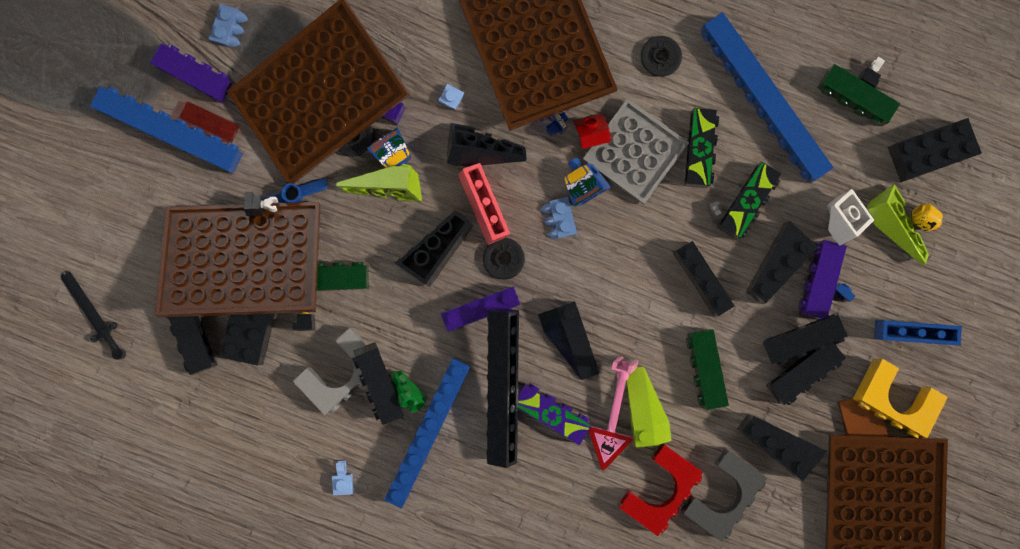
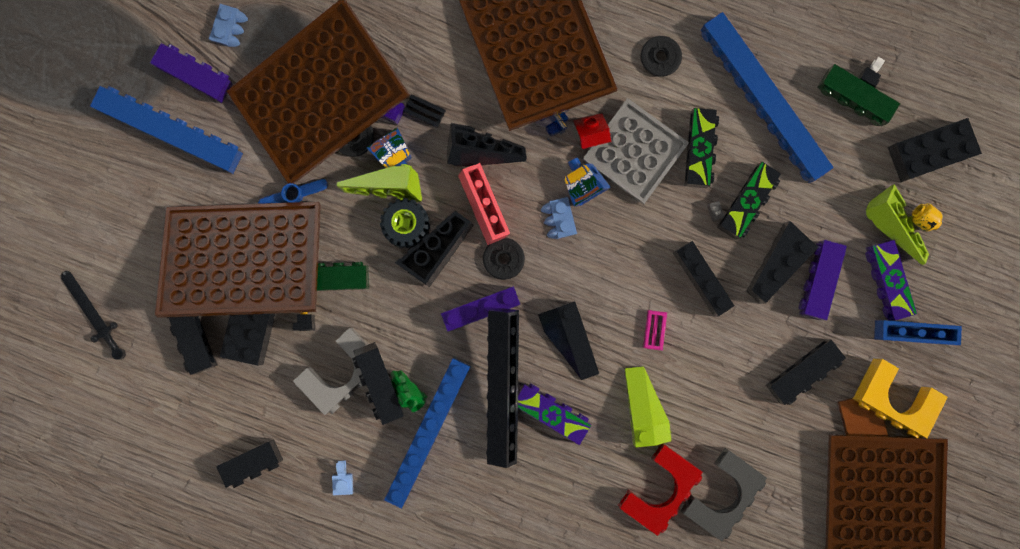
(209, 122): clear red tile -> none
(250, 464): none -> black brick
(254, 204): black piece -> none
(404, 223): none -> black wheel
(410, 104): none -> black tile
(451, 97): light blue plate -> none
(608, 442): bright pink piece -> none
(654, 333): none -> dark pink tile
(707, 369): dark green brick -> none
(788, 450): black wedge -> none
(805, 338): black brick -> none
(844, 292): blue plate -> none
(847, 217): white slope -> none
(890, 280): none -> dark purple brick

